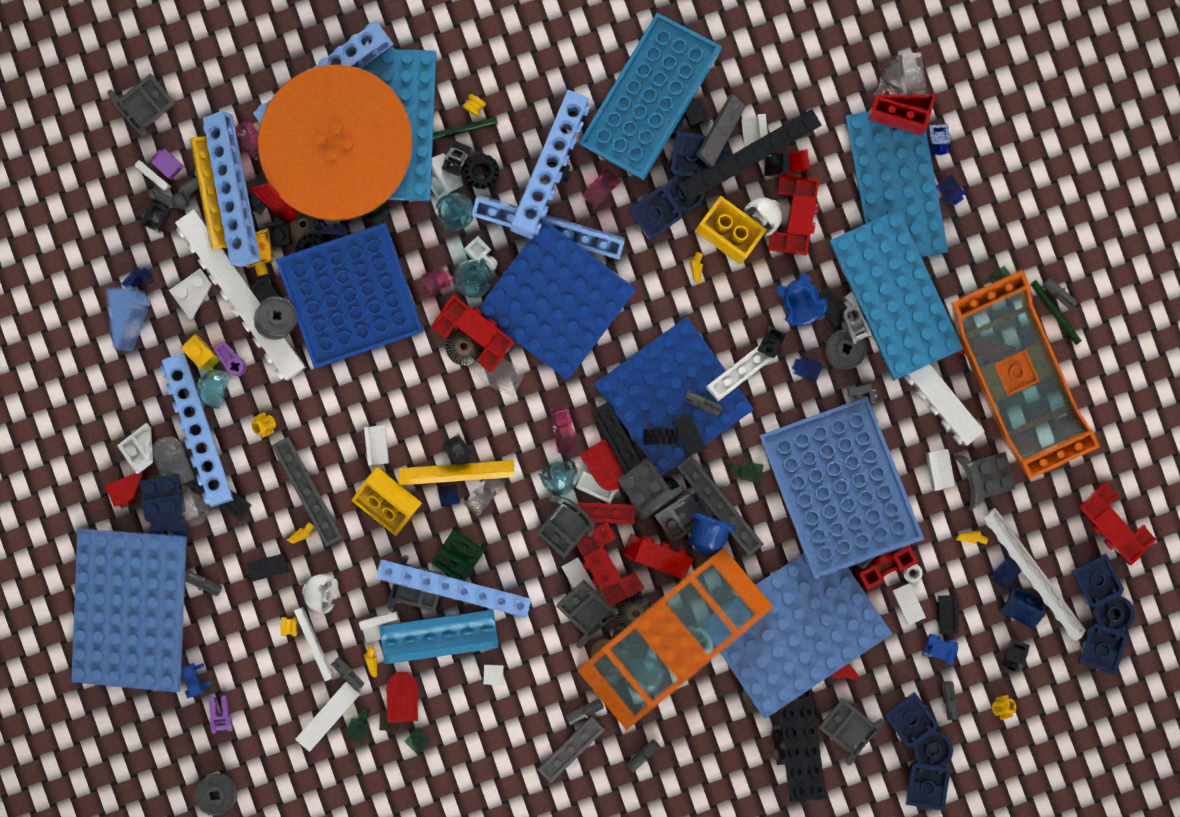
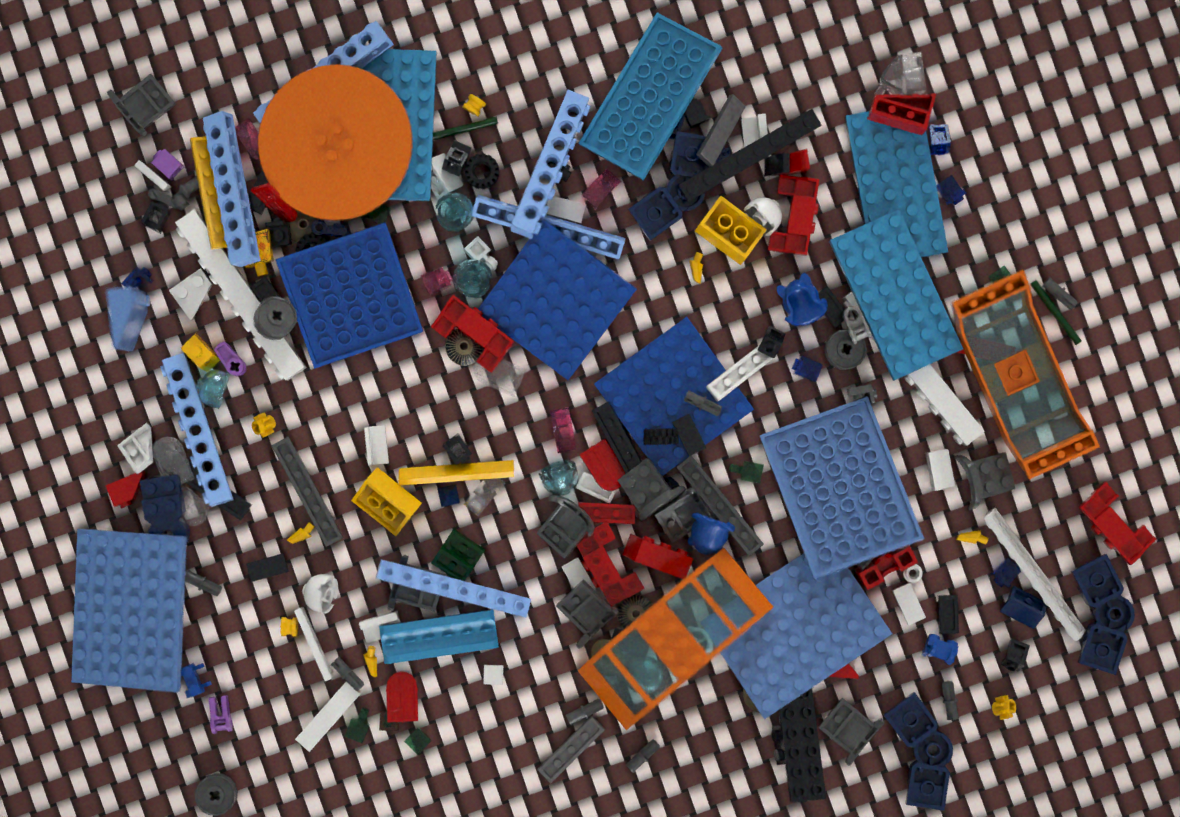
(566, 209): none -> white tile

